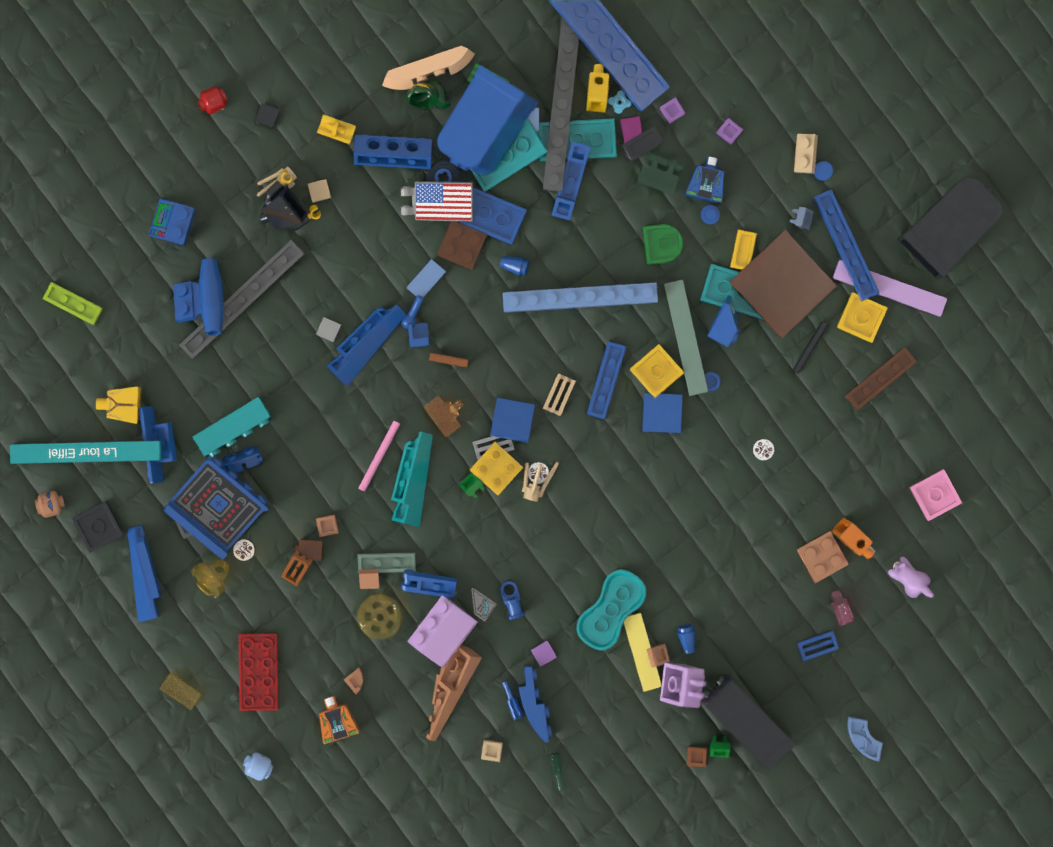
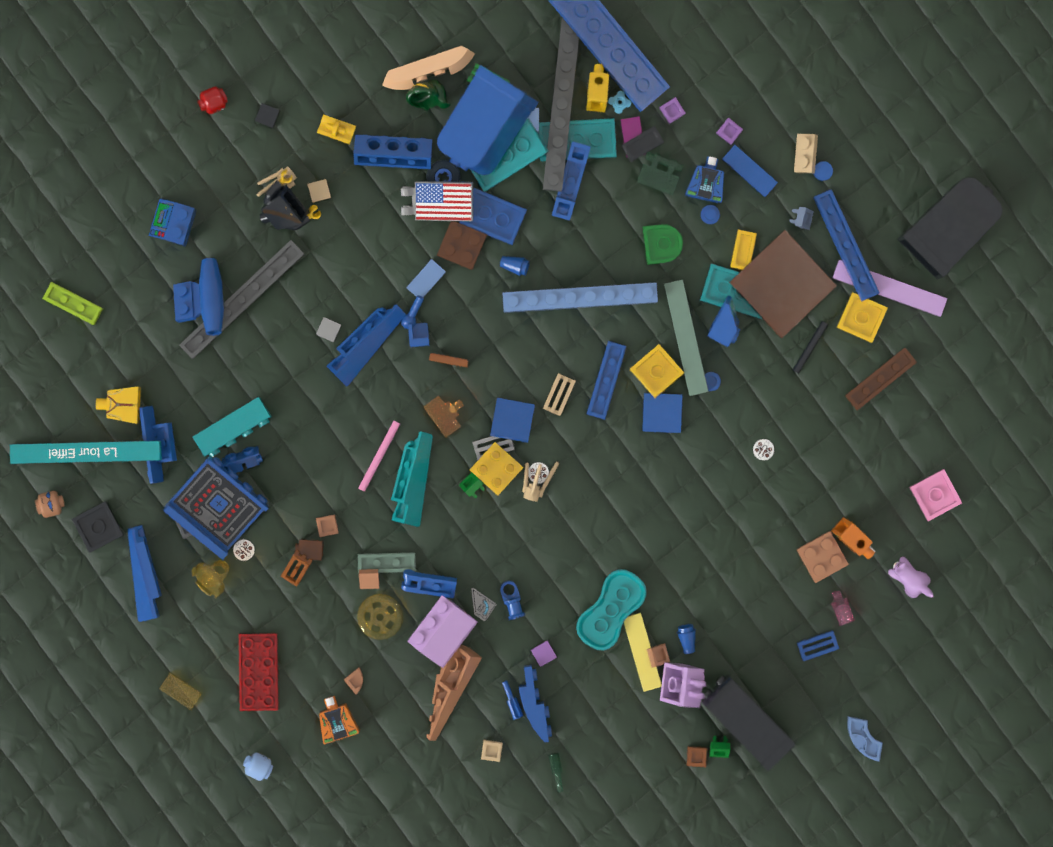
(749, 171): none -> blue tile

